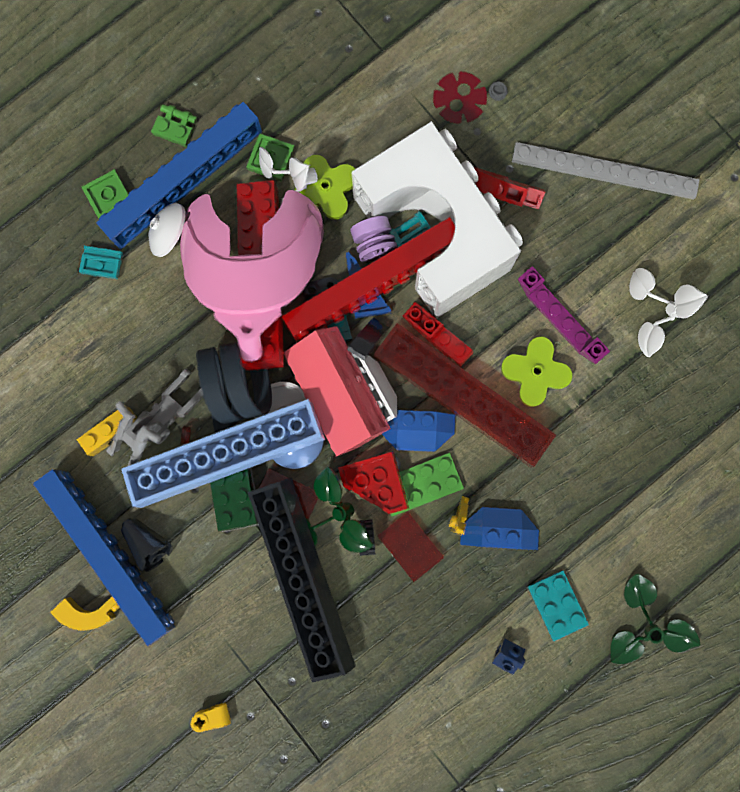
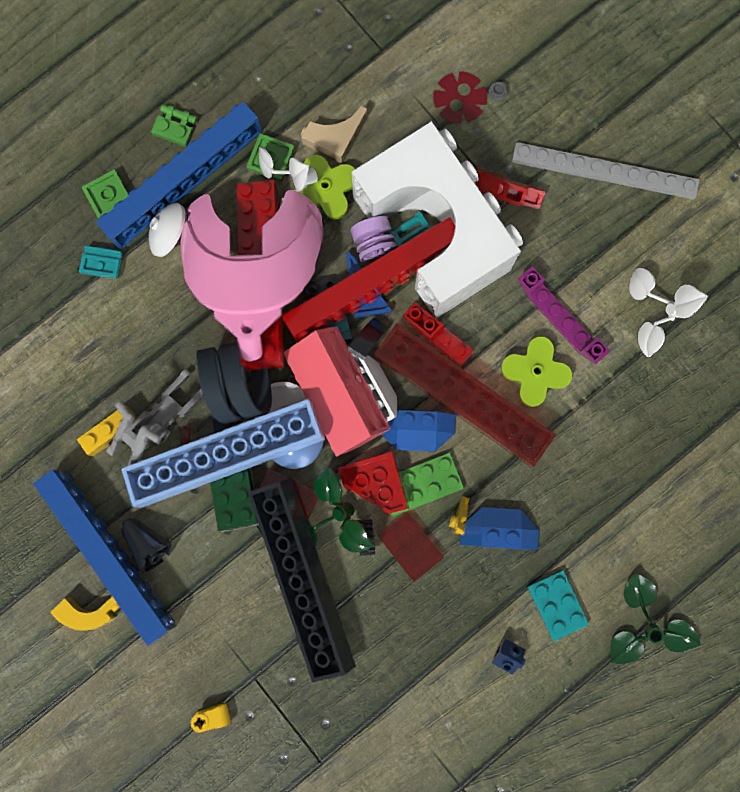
(334, 139): none -> tan arch

